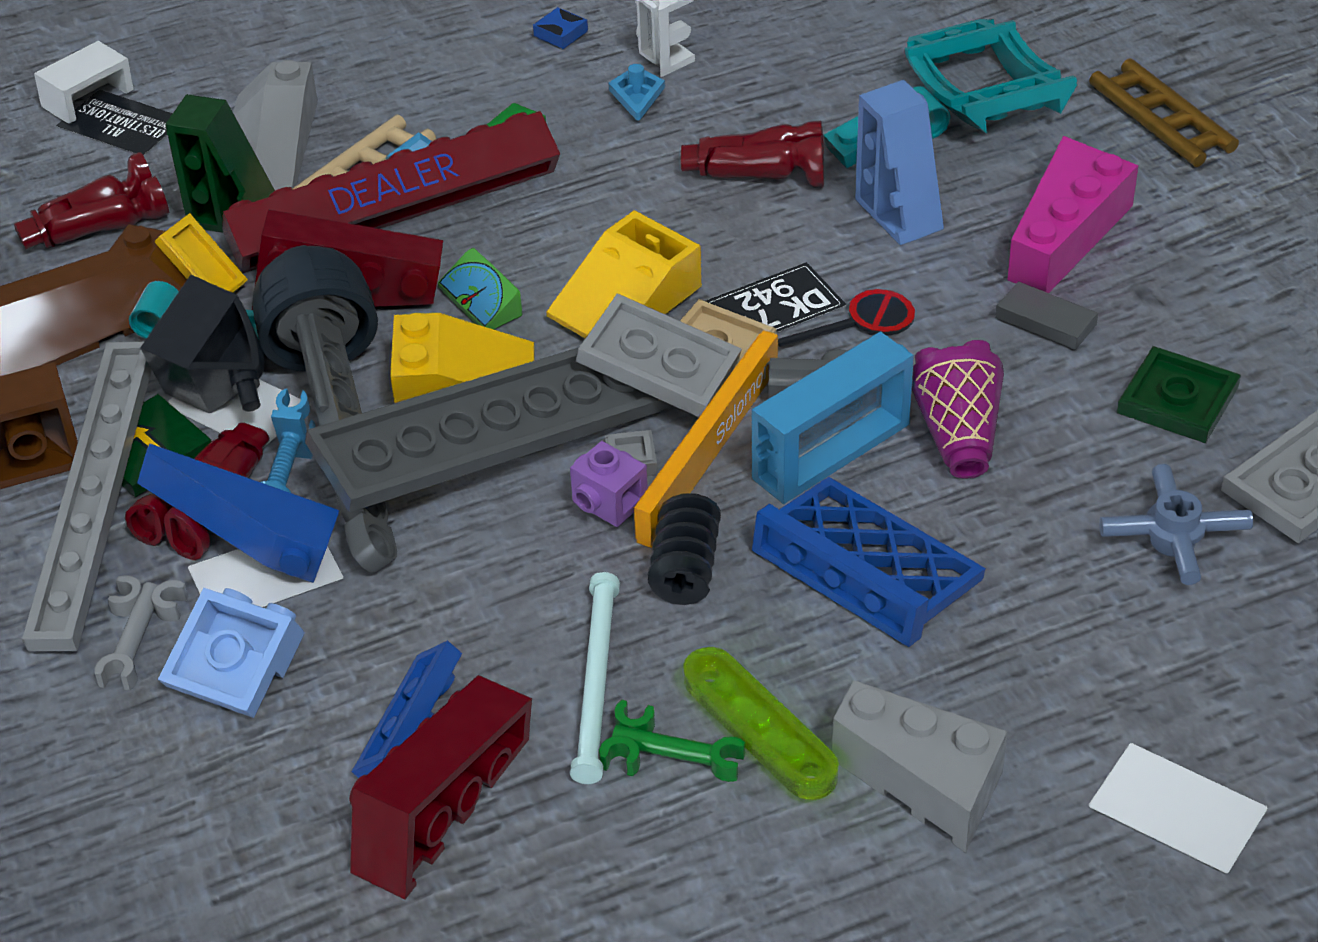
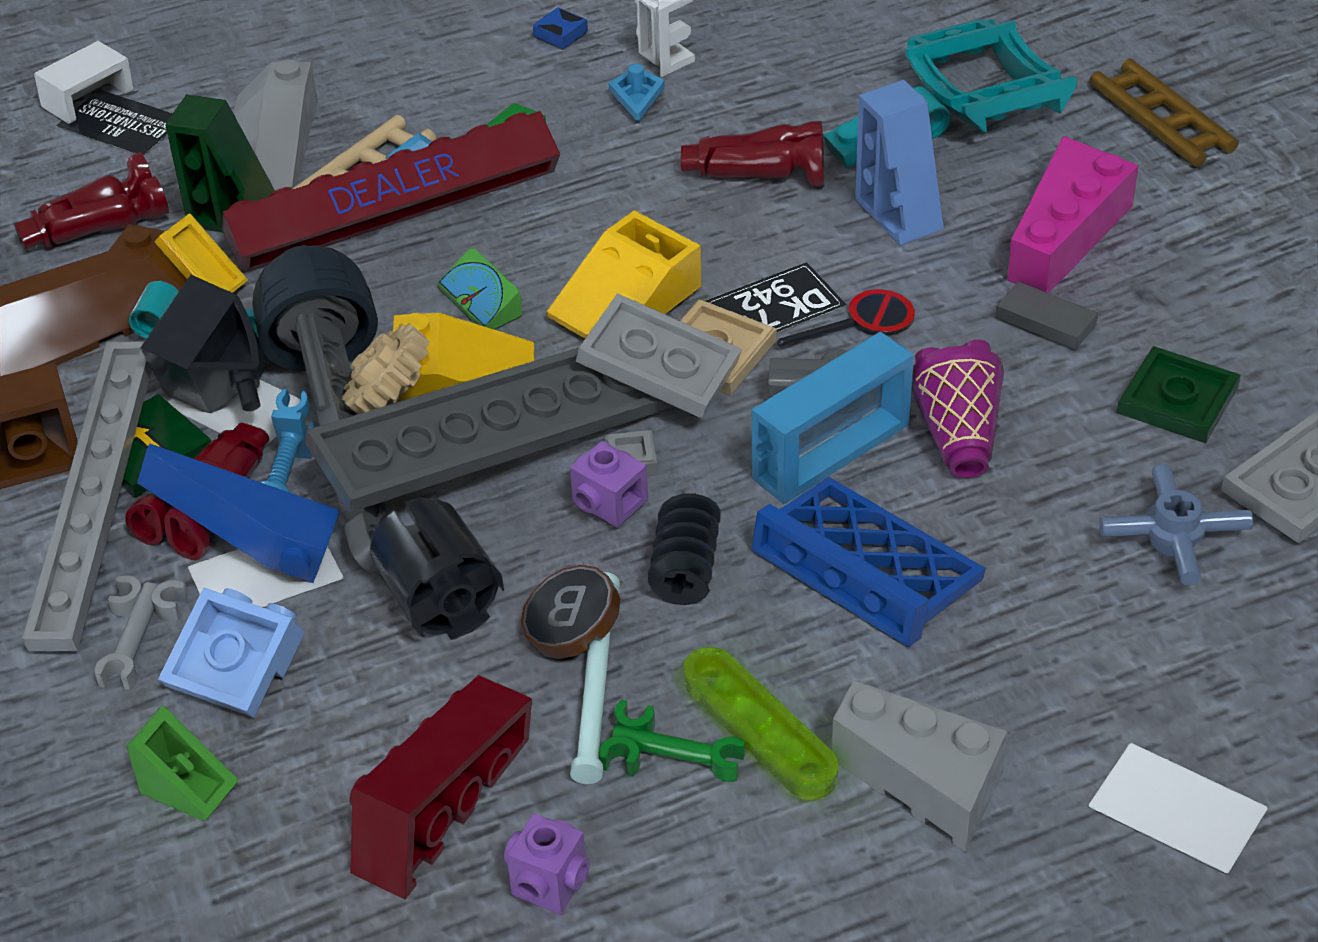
(177, 767): none -> bright green slope
(386, 369): none -> tan gear
(394, 264): dark red wedge -> none
(412, 703): blue plate -> none
(456, 567): none -> black cylinder
(547, 862): none -> medium lavender brick
(570, 611): none -> tile
(707, 435): light orange tile -> none

